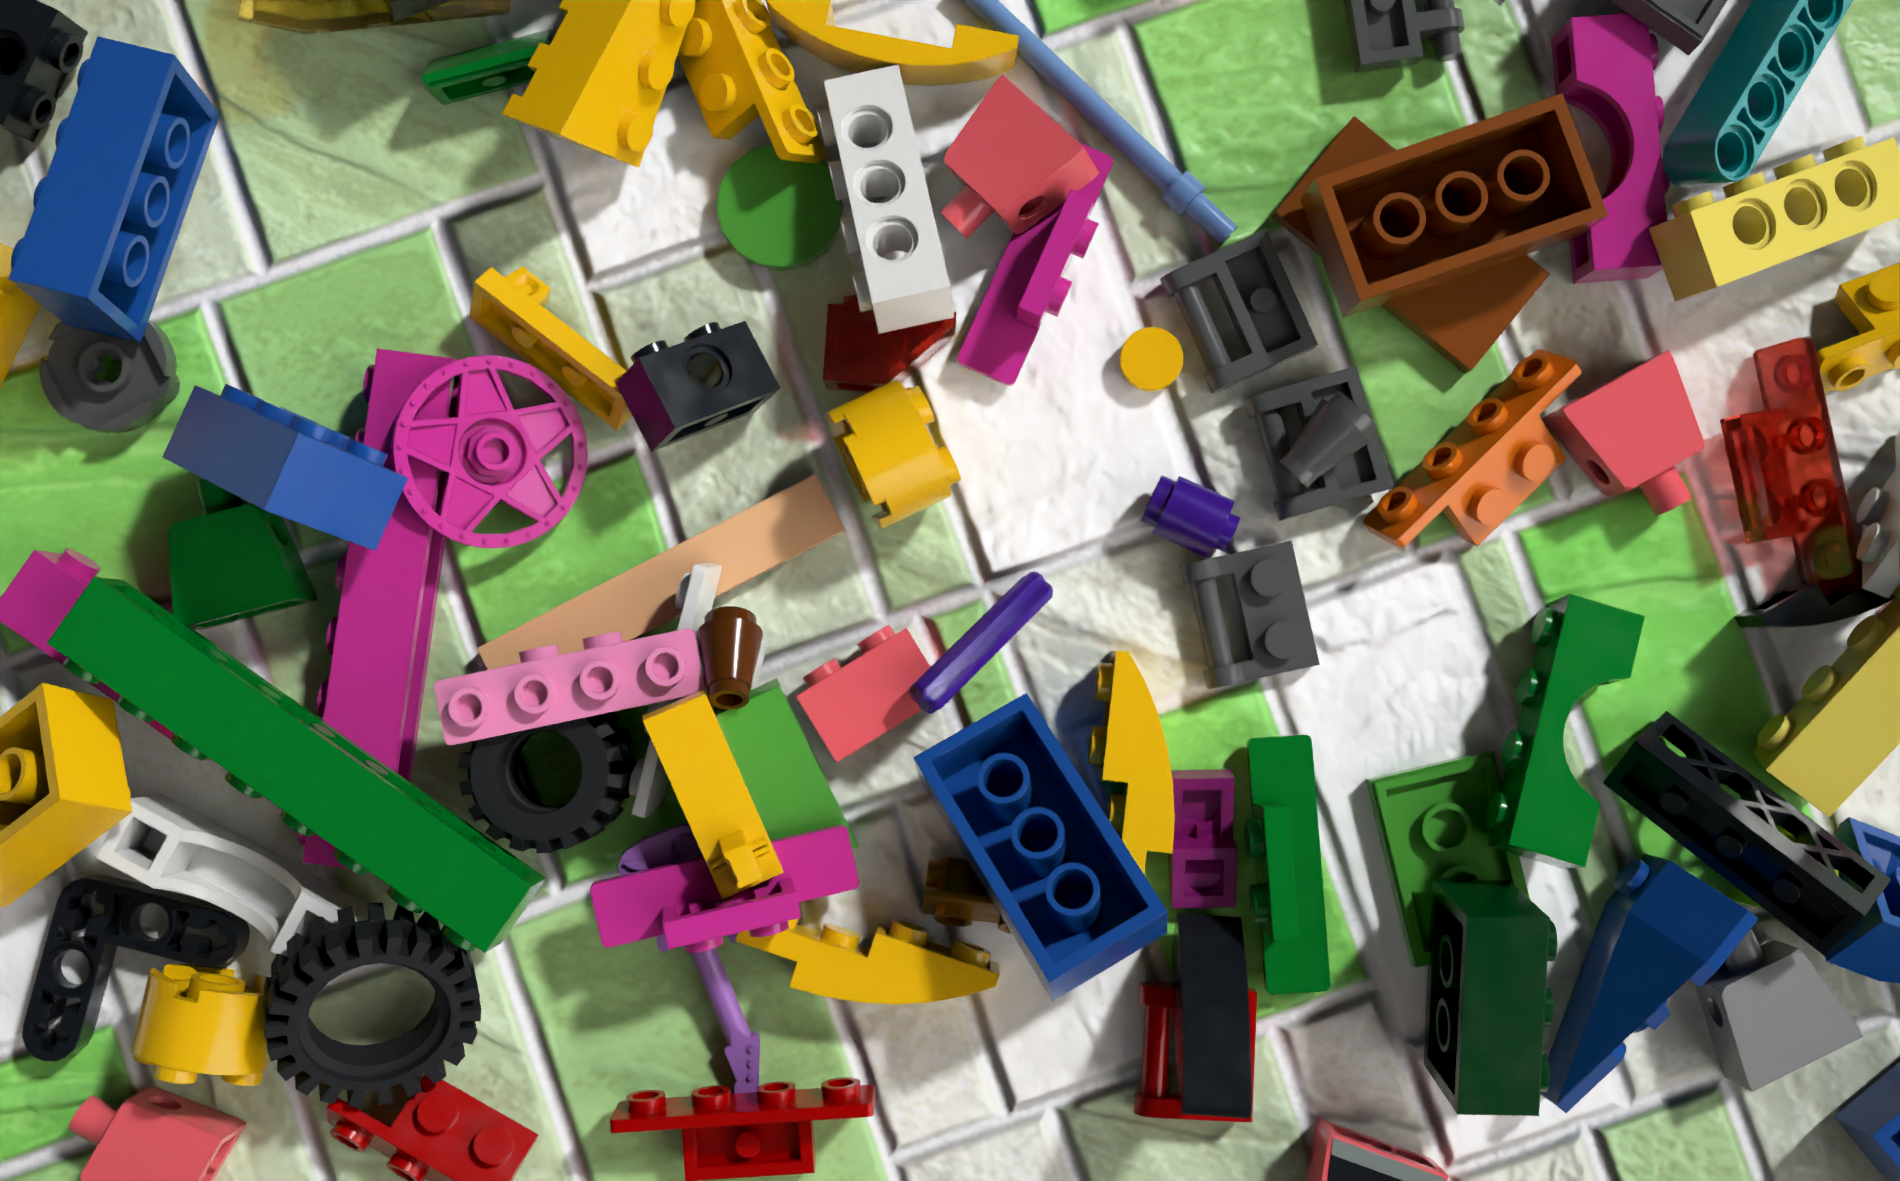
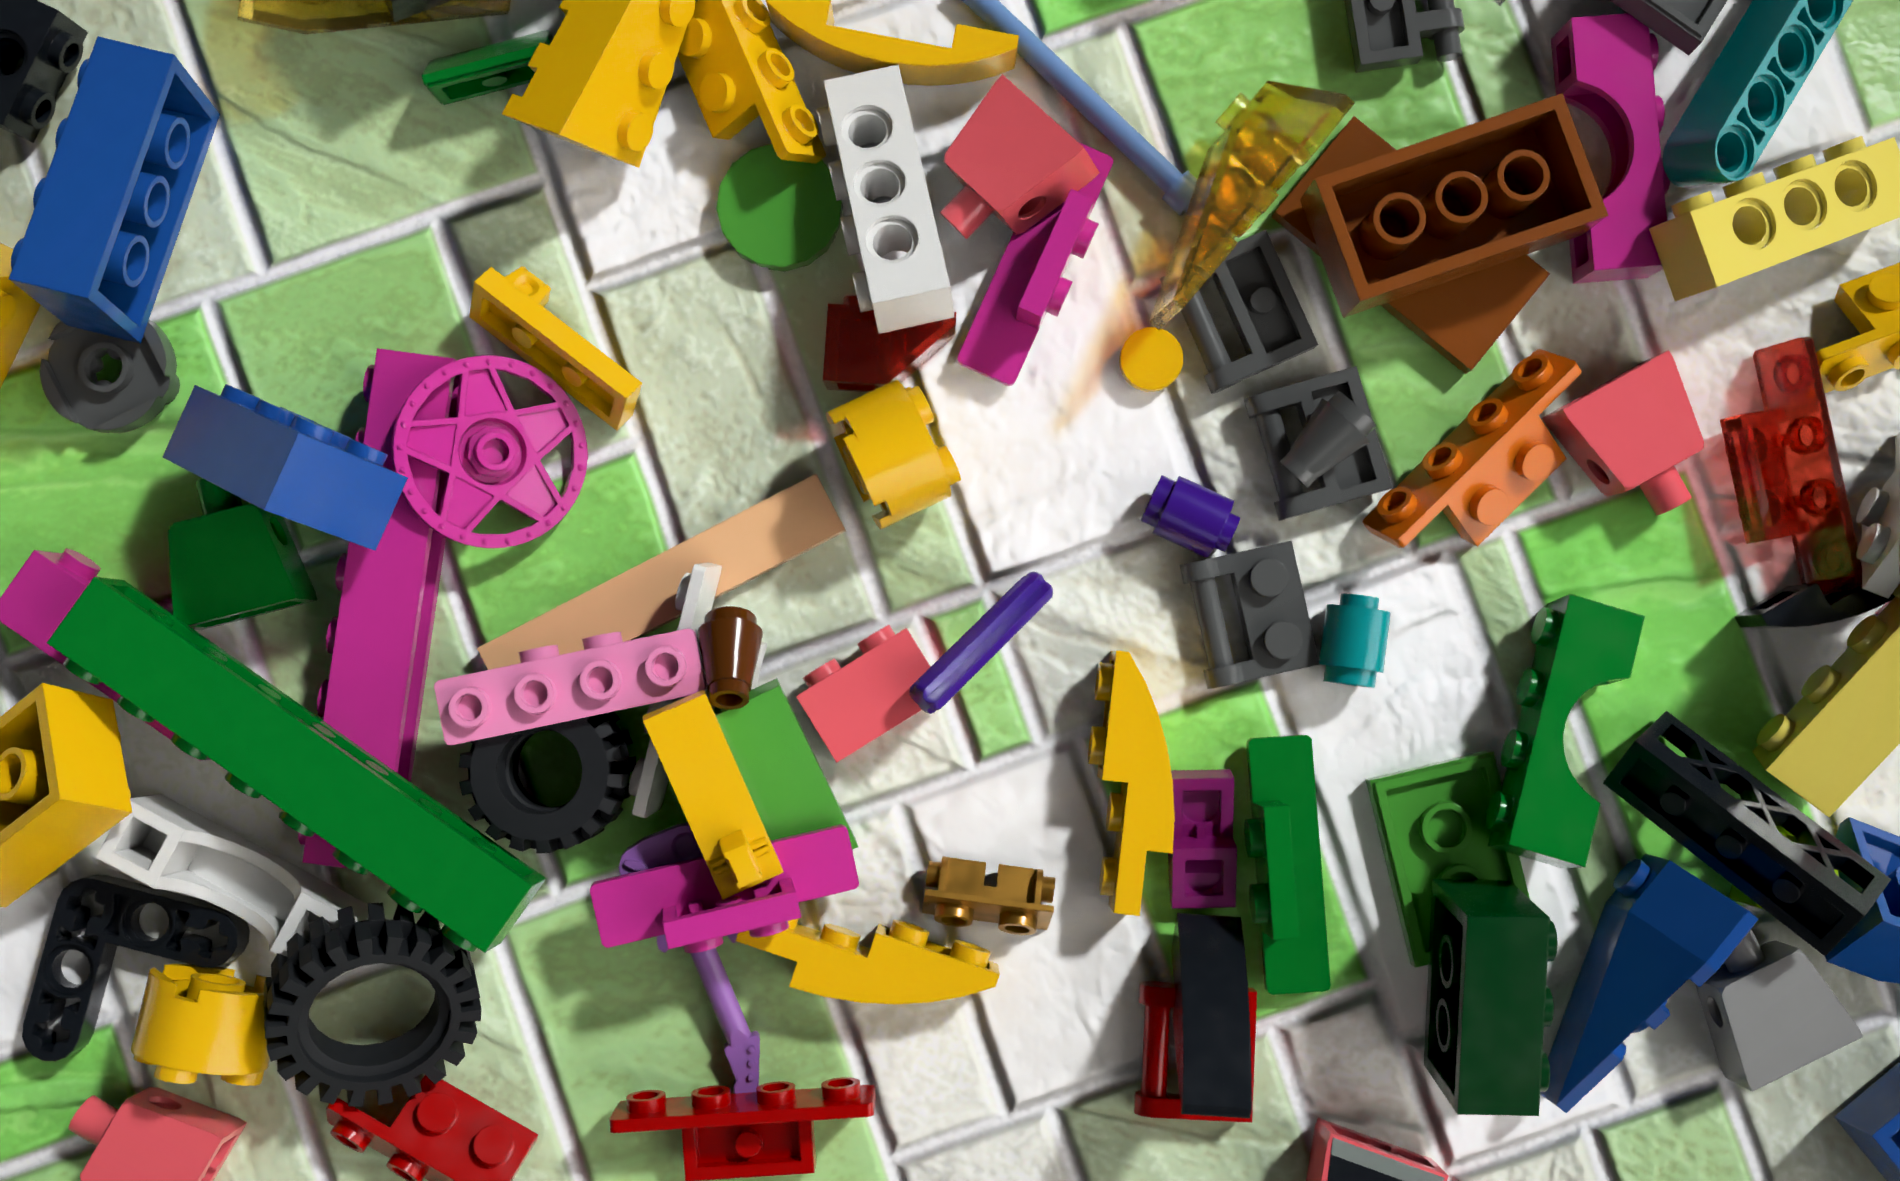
(673, 406): black brick -> none
(1041, 846): blue brick -> none
(1240, 177): none -> clear yellow wedge
(1354, 641): none -> teal brick

